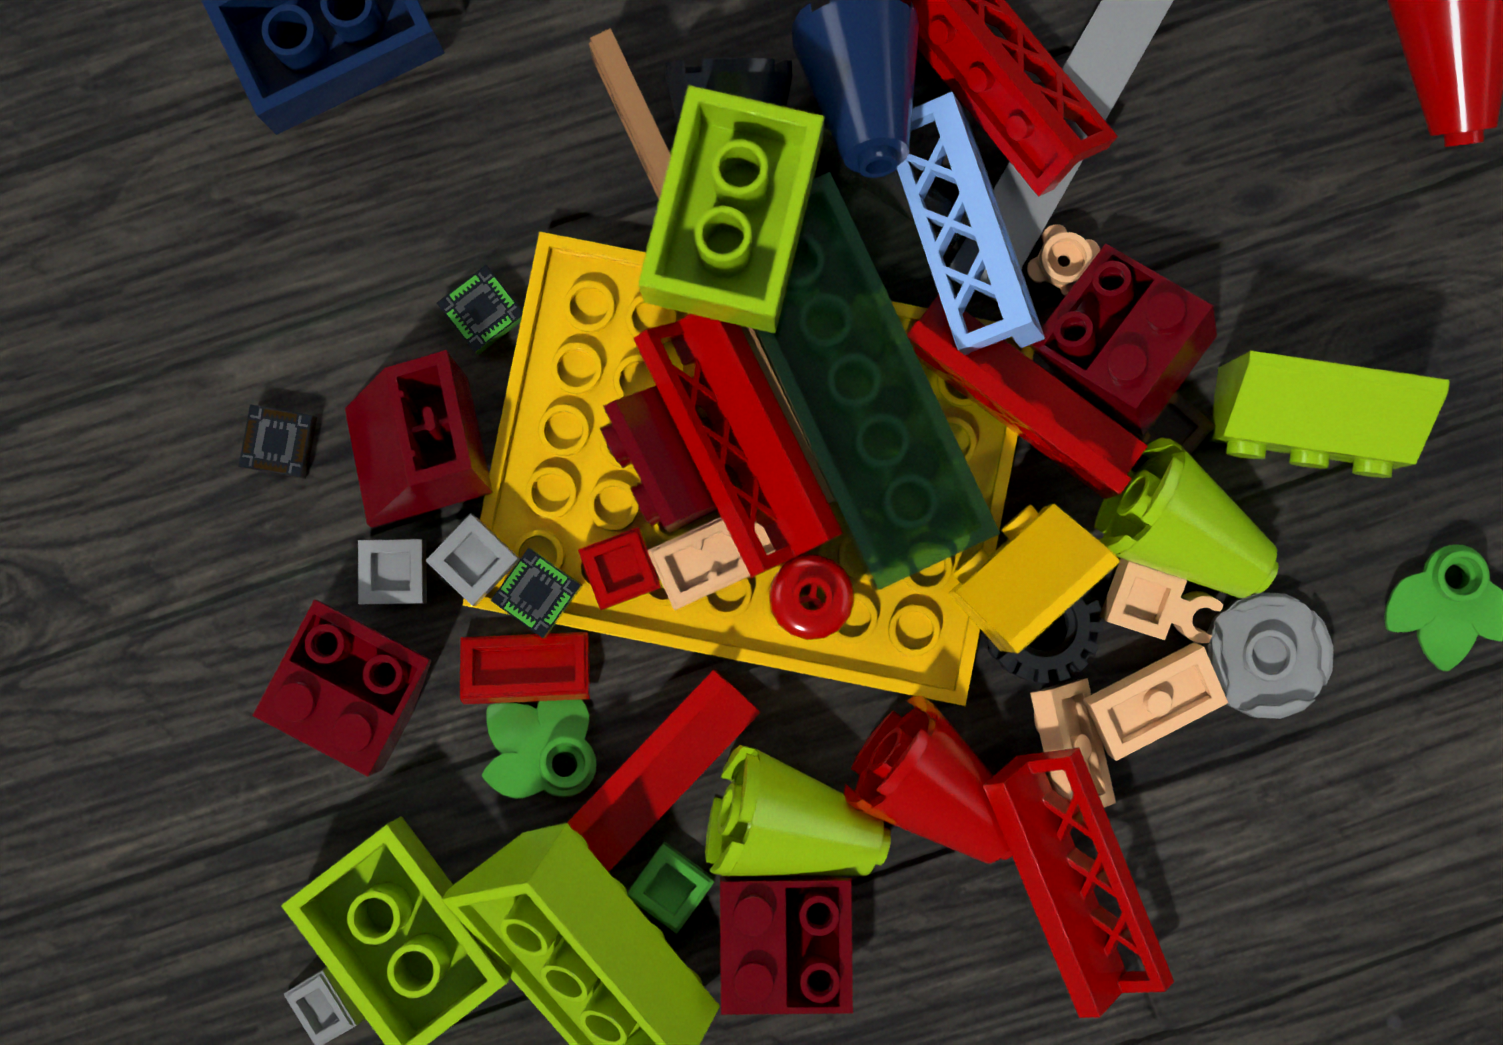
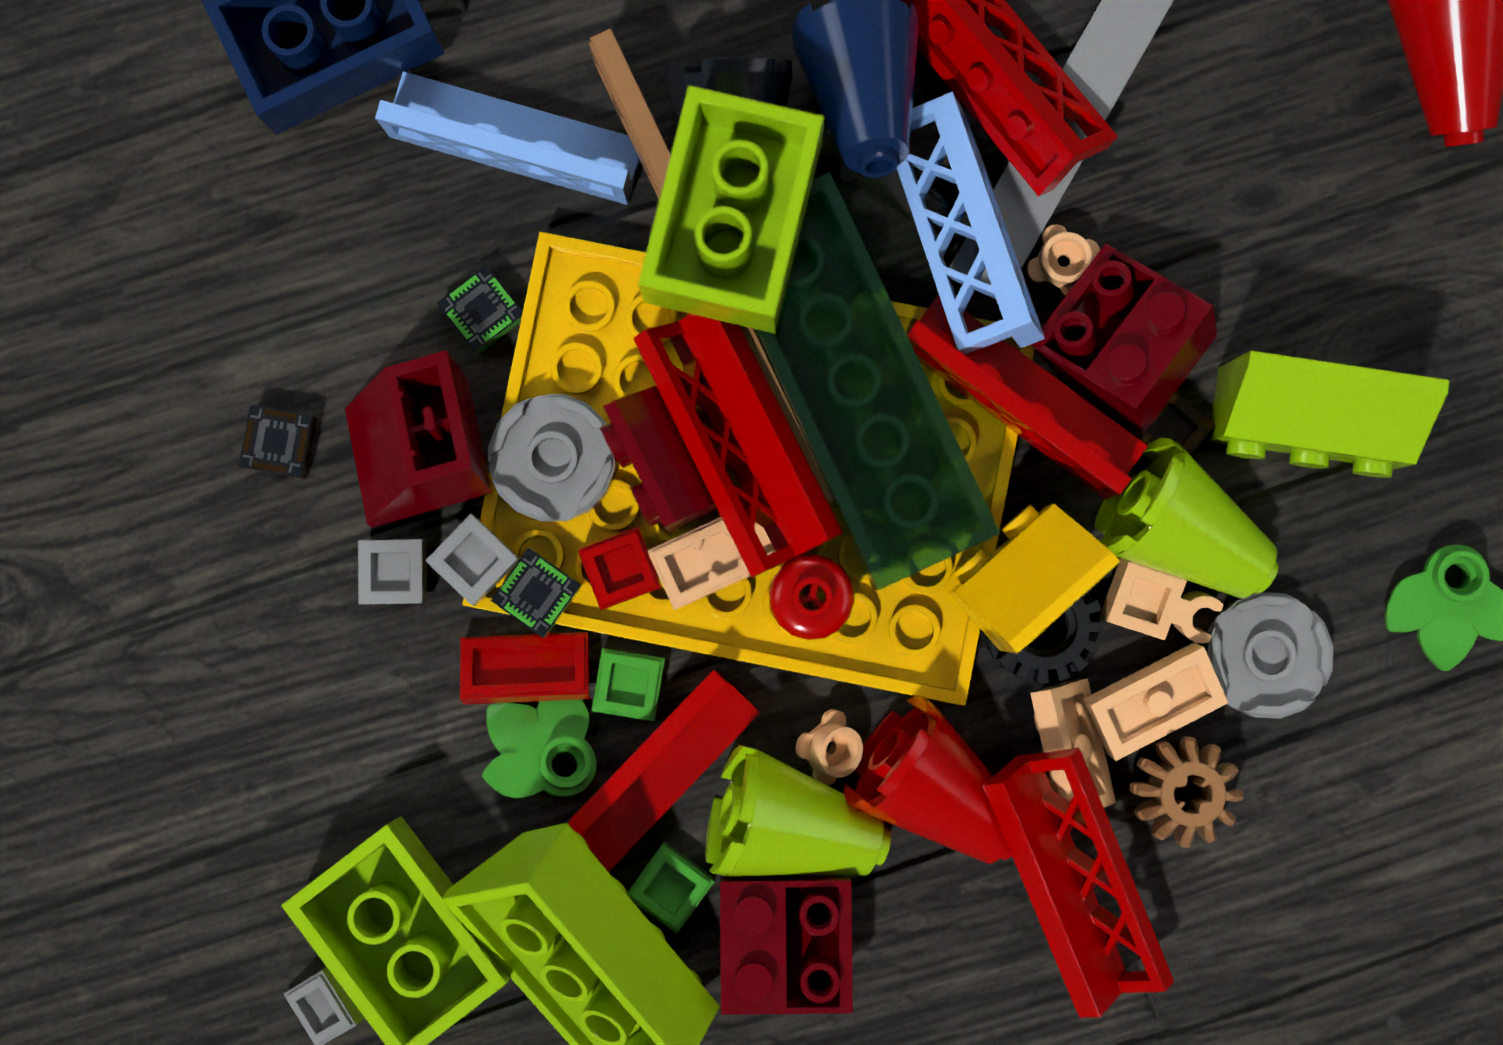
(344, 689): dark red slope -> none
(511, 137): none -> light blue fence
(551, 458): none -> light grey tile
(628, 684): none -> bright green tile
(844, 751): none -> light nougat plate
(1198, 809): none -> medium nougat gear

